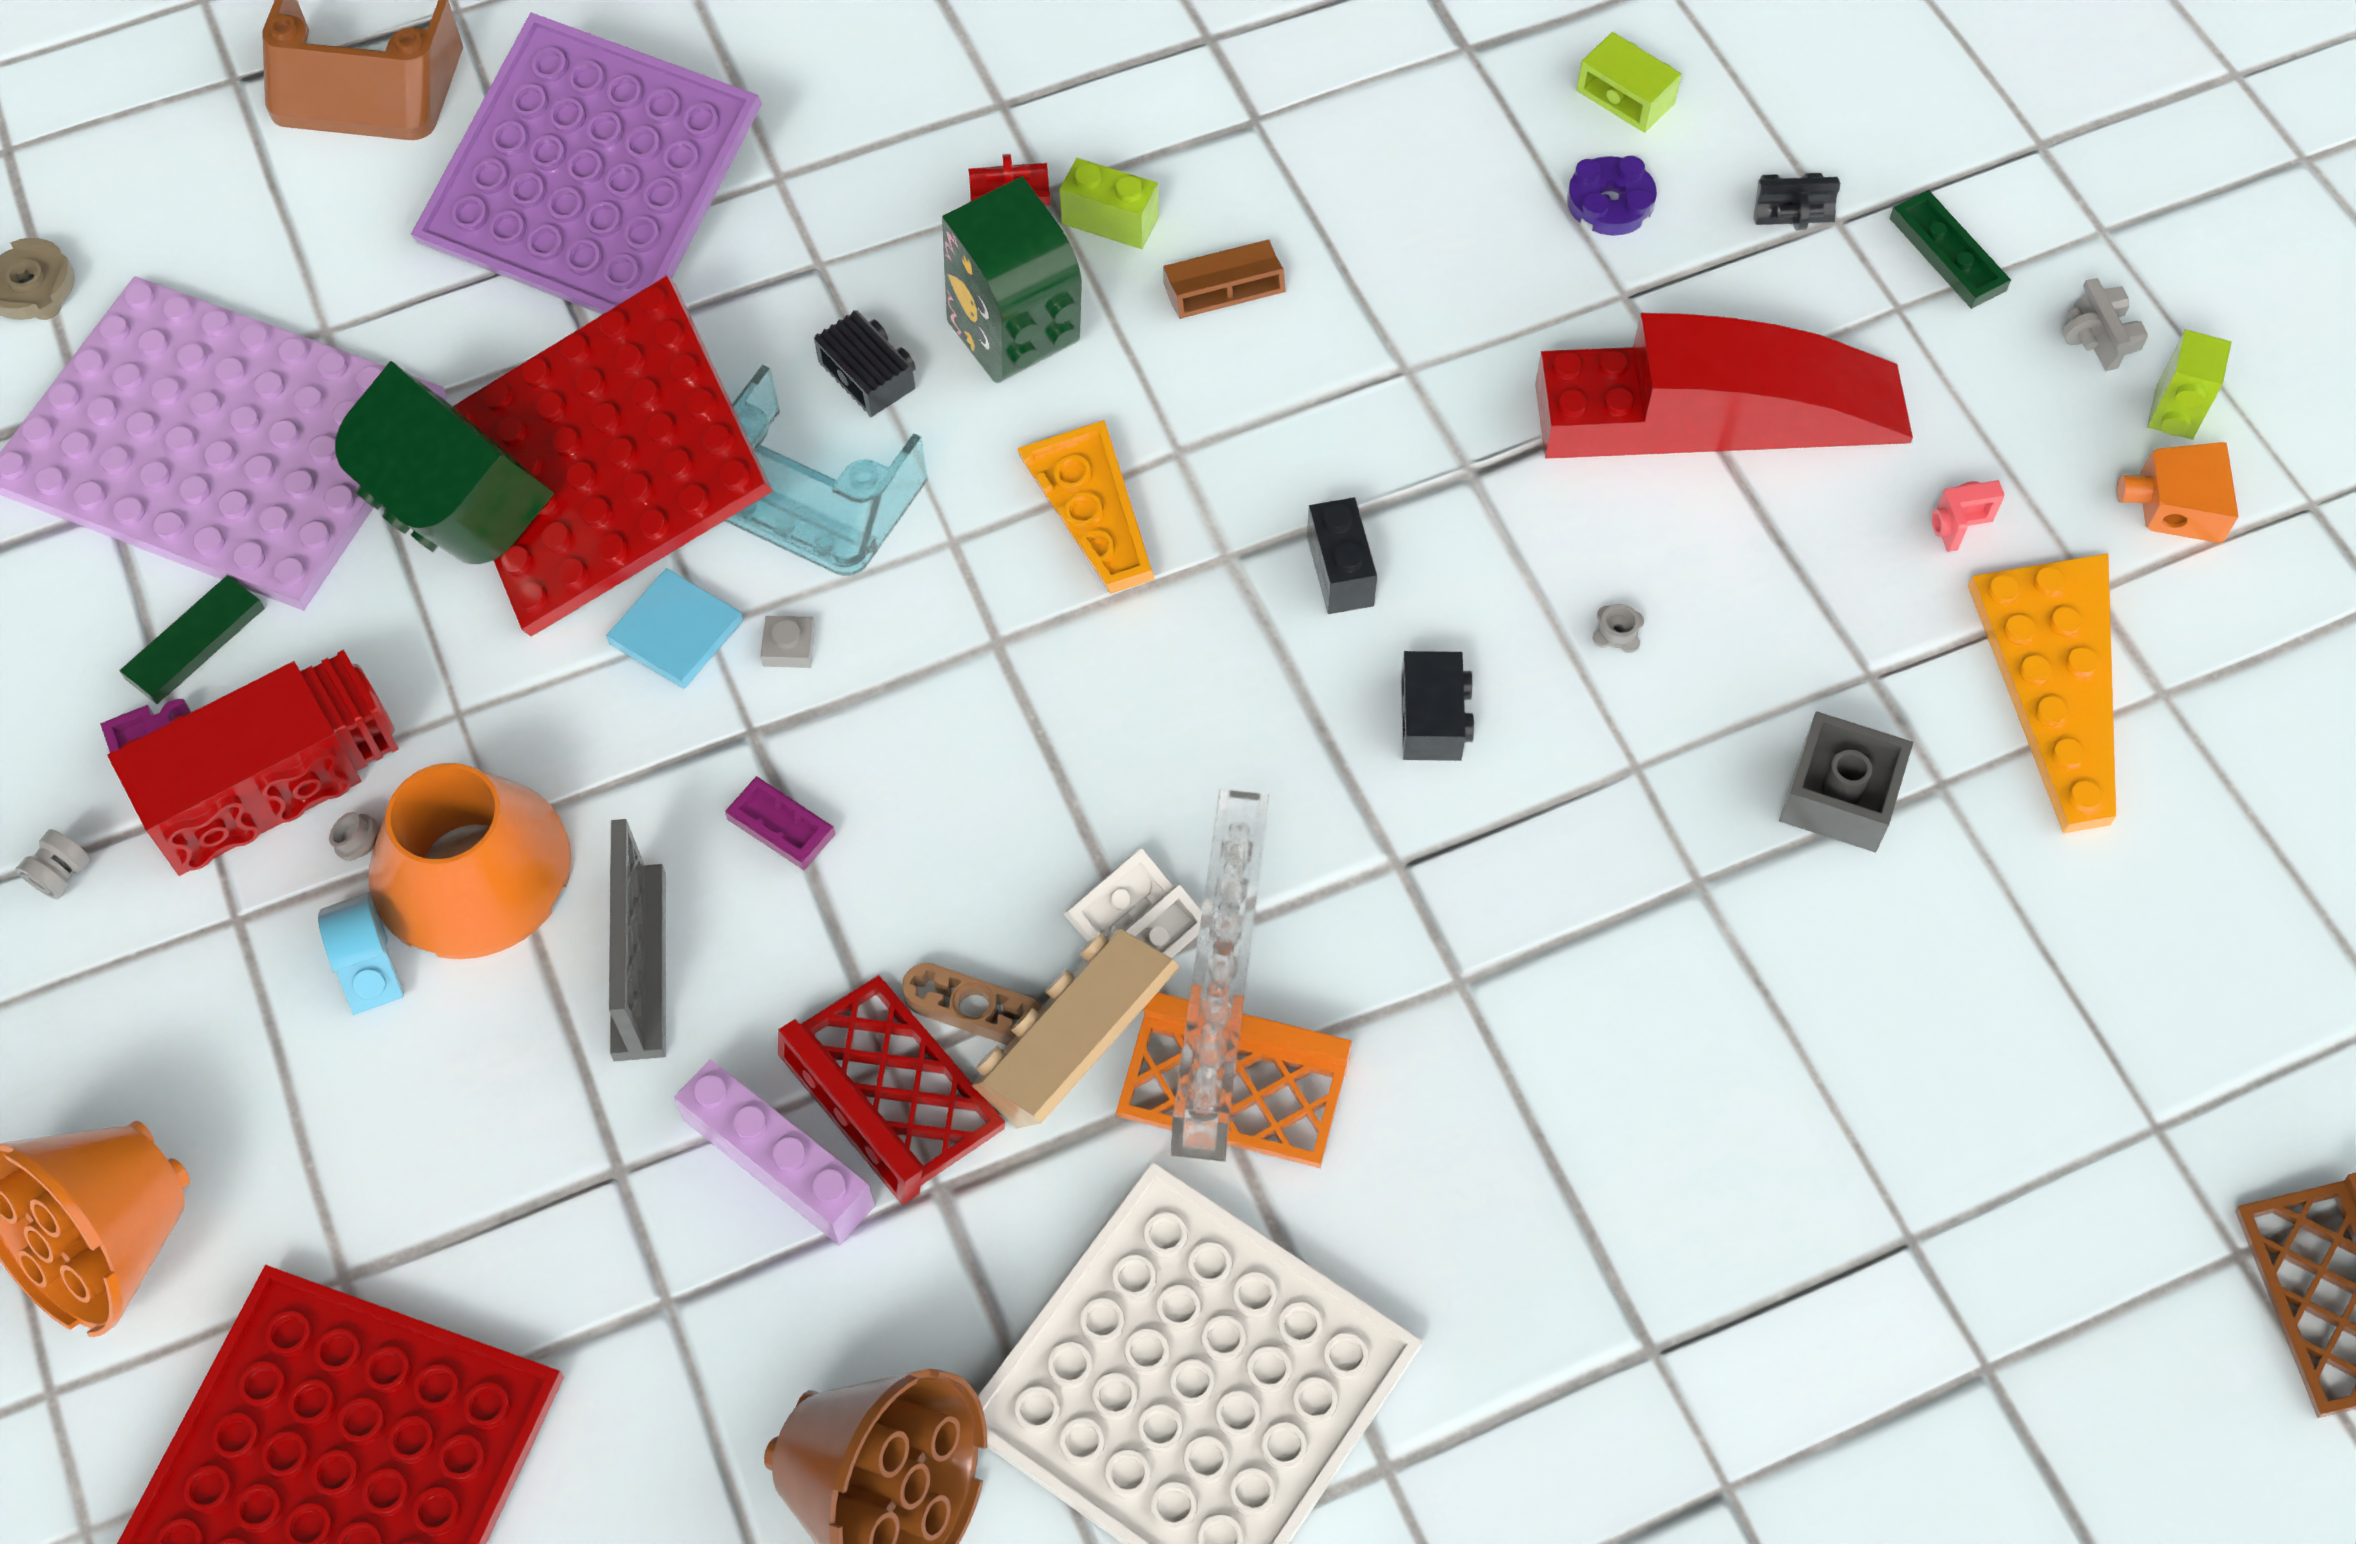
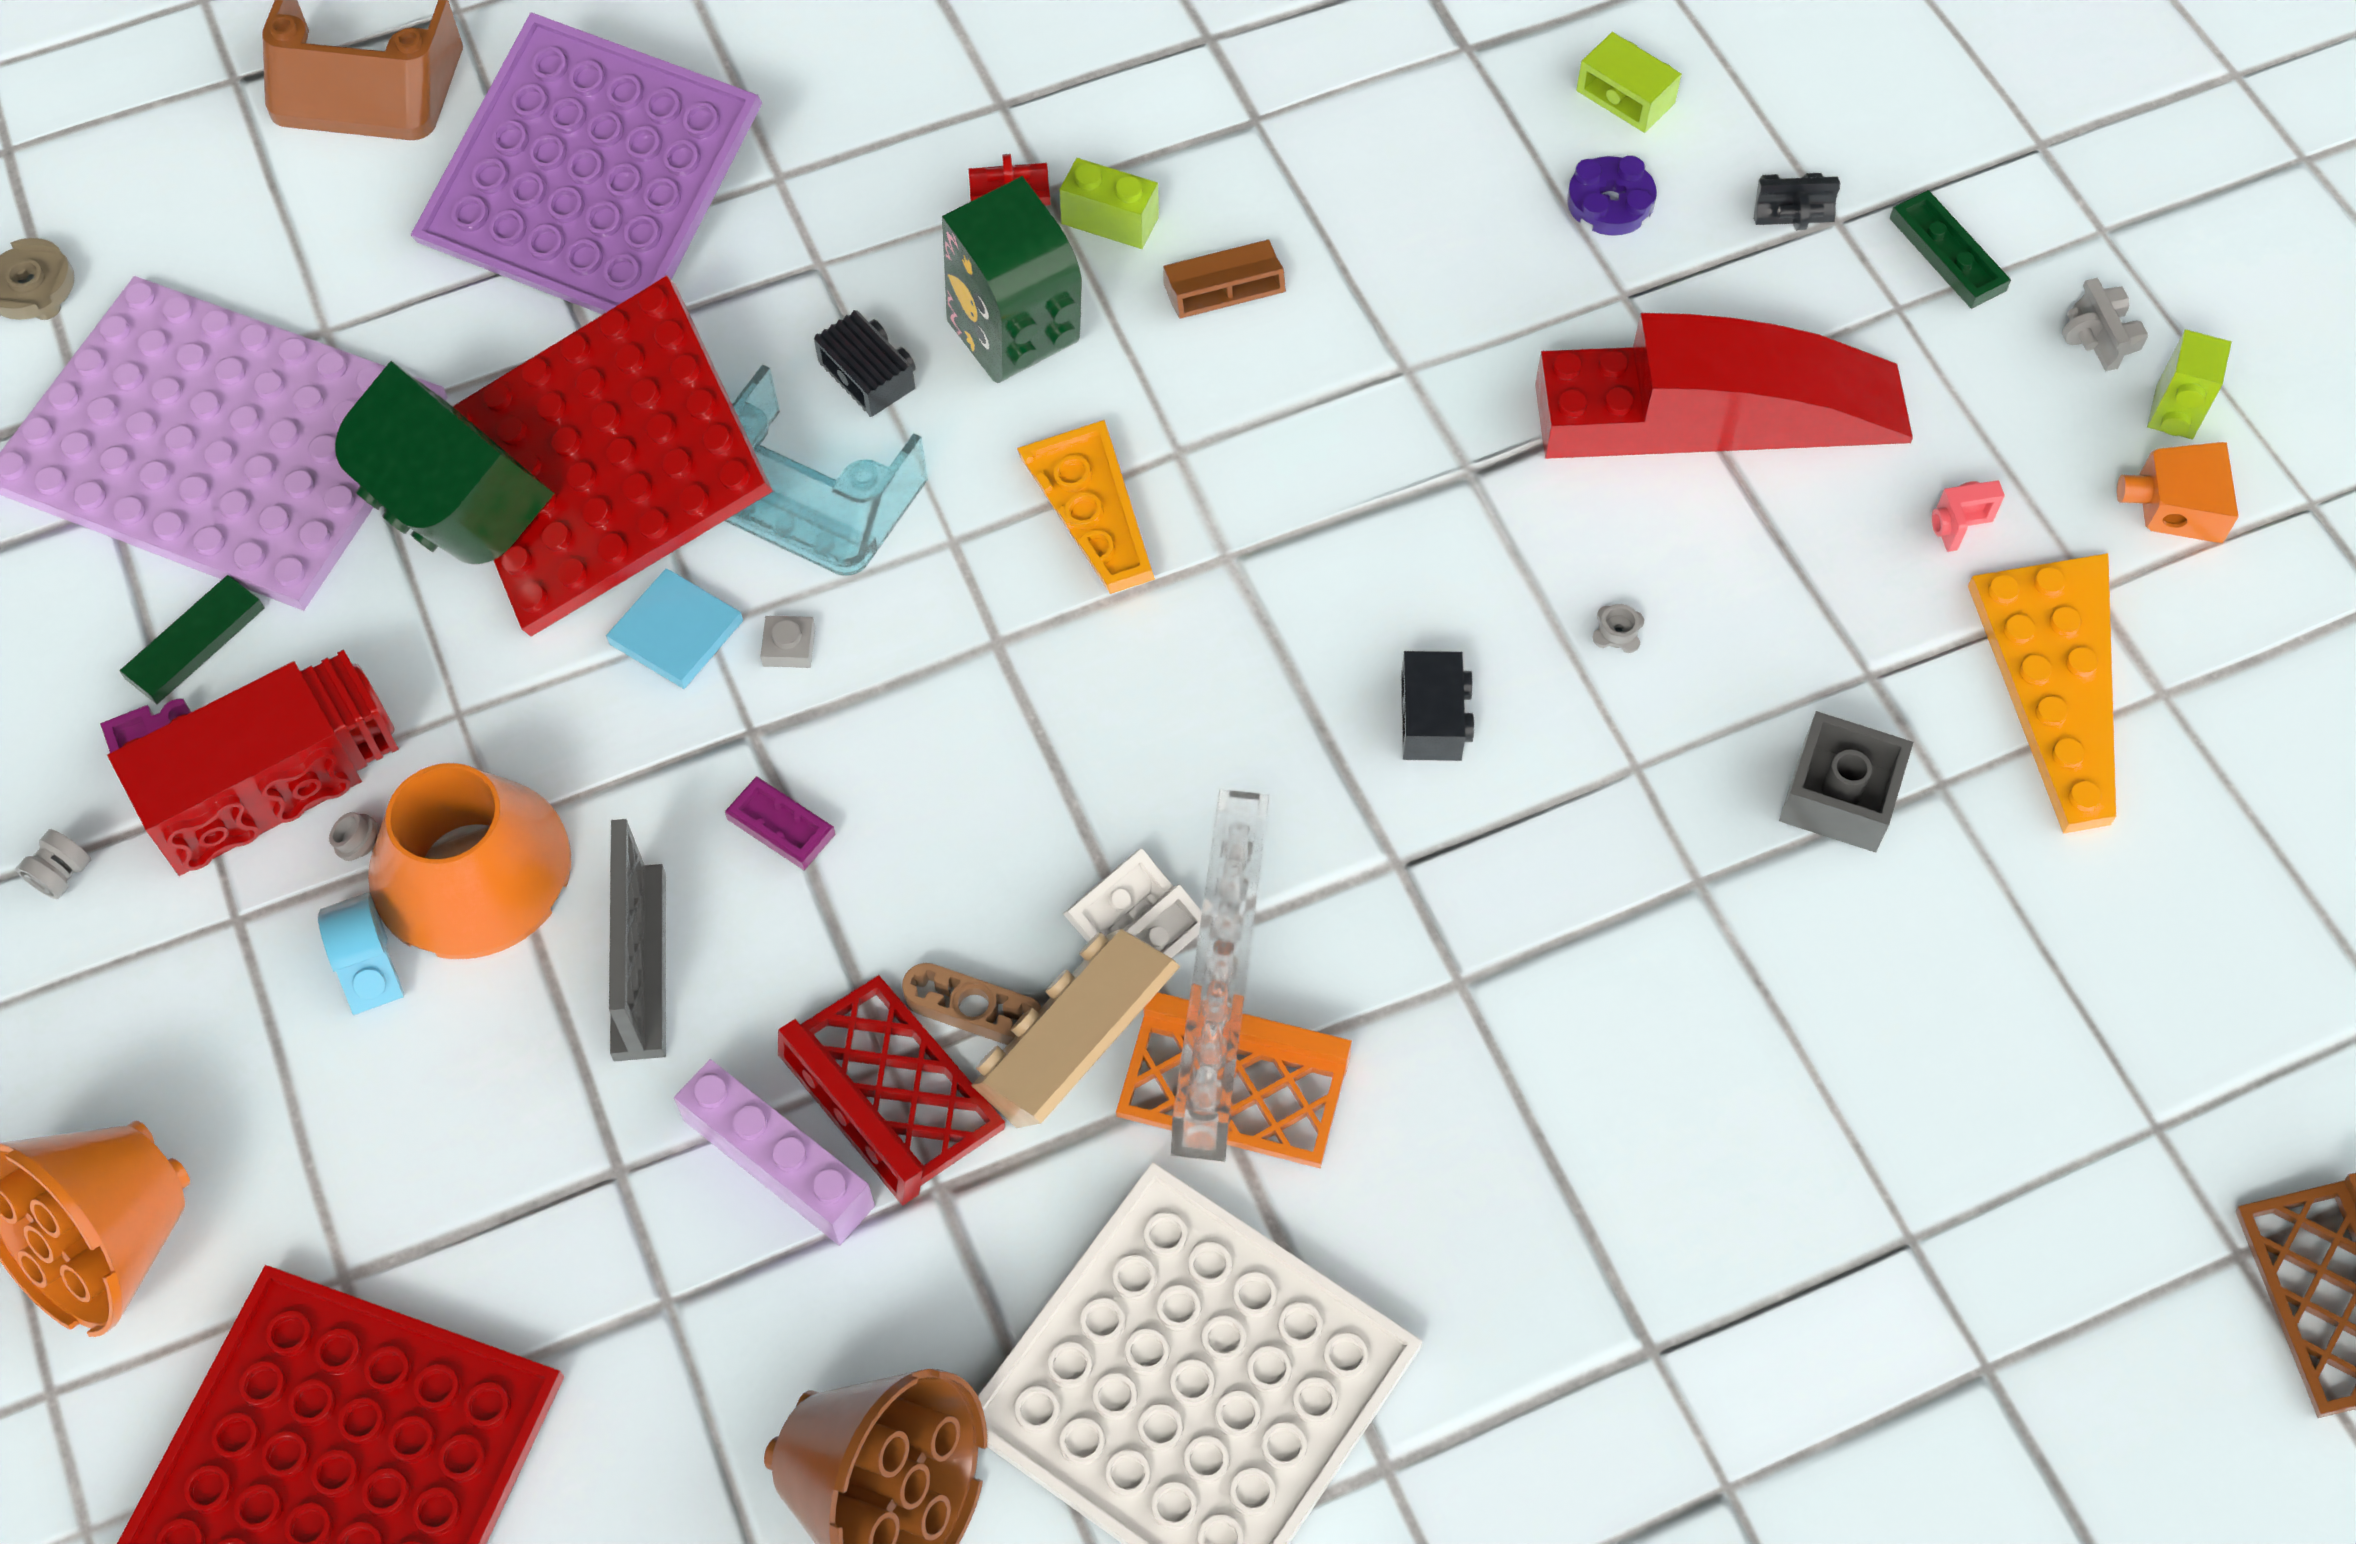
(1341, 555): black brick -> none

